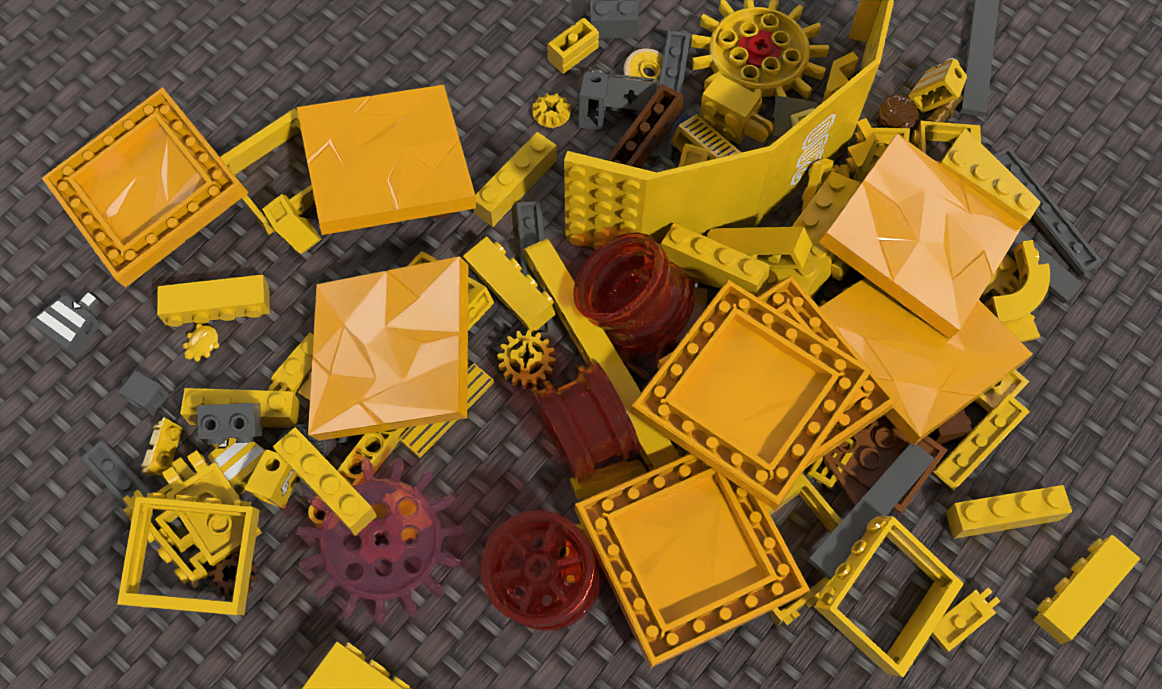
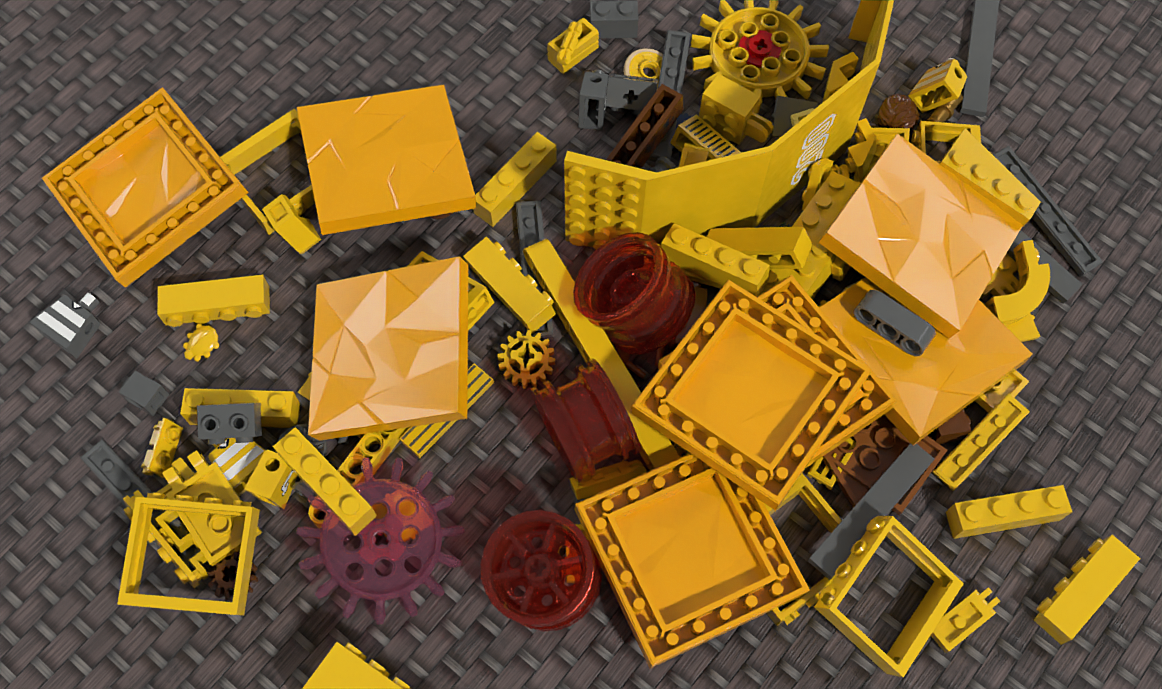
(295, 368): yellow hinge -> none
(551, 119): yellow gear -> none
(569, 43): none -> yellow axle
(894, 323): none -> dark grey beam

